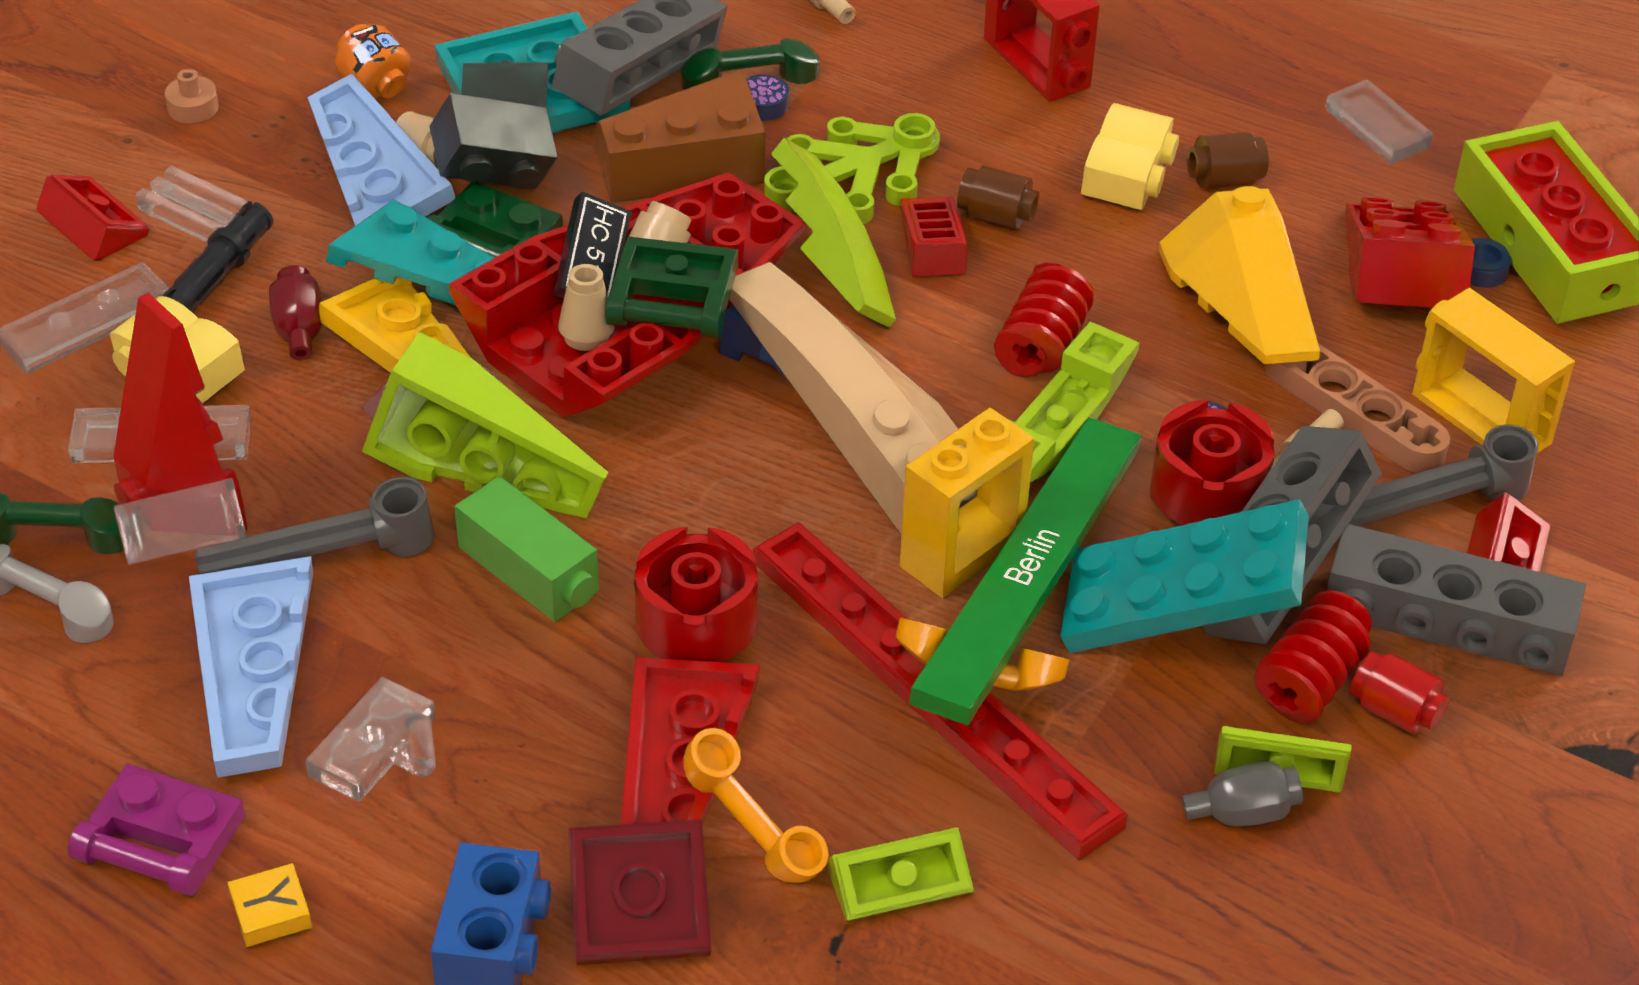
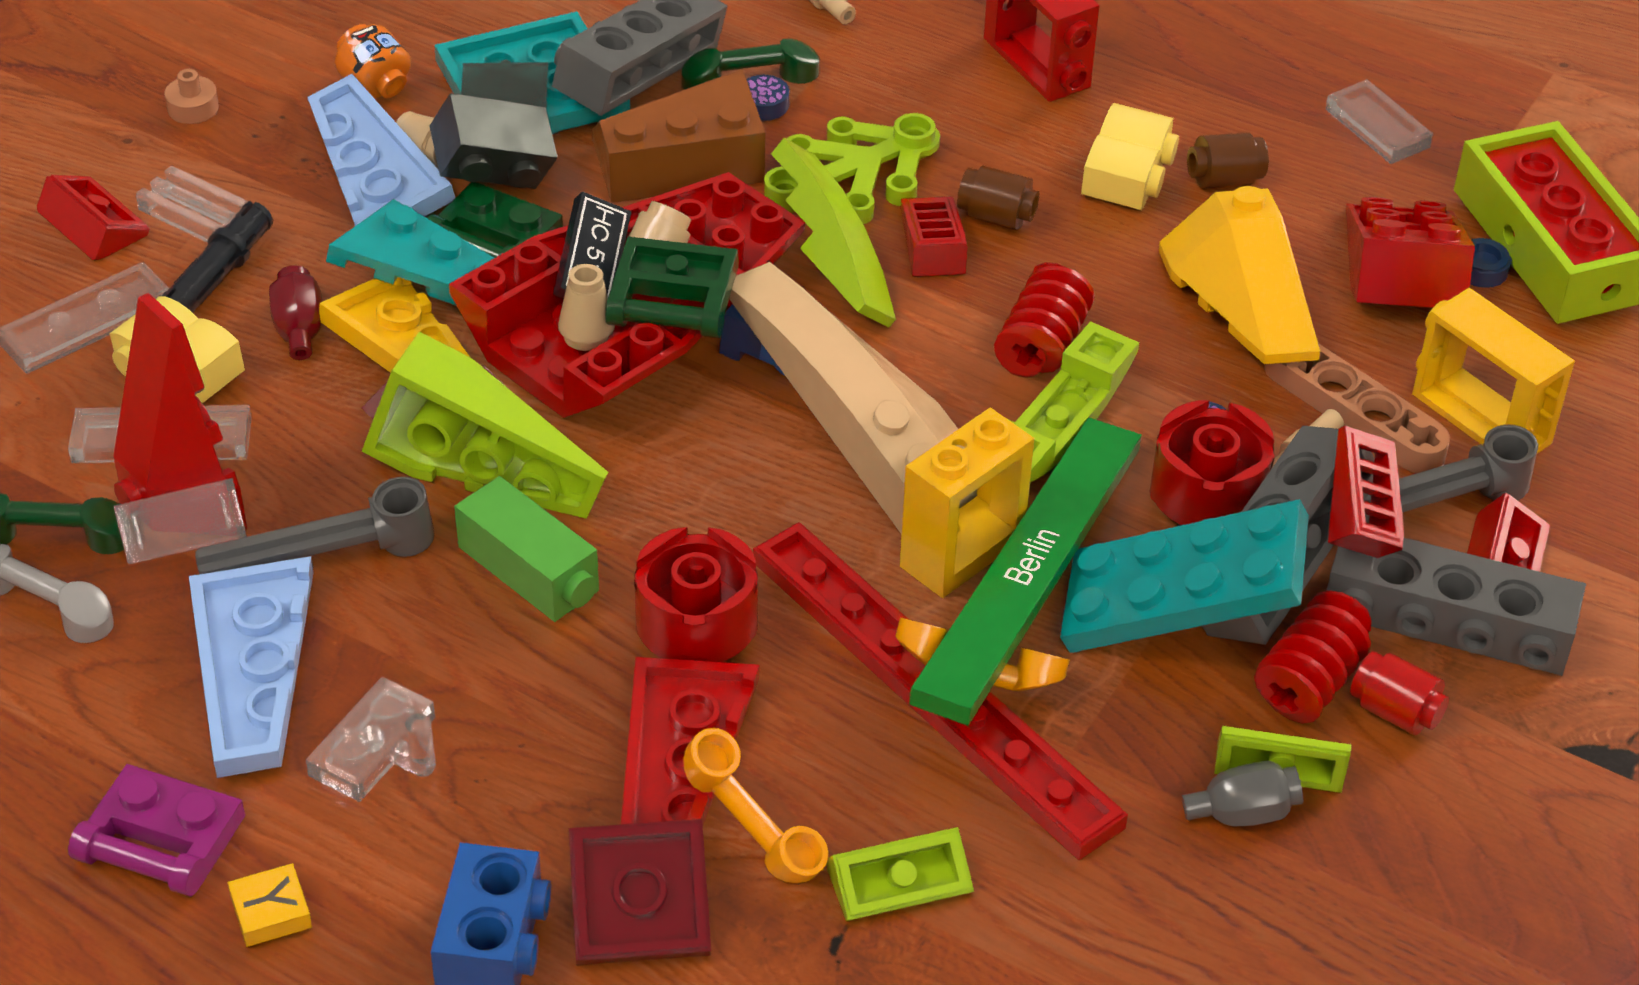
(1347, 517): none -> red slope

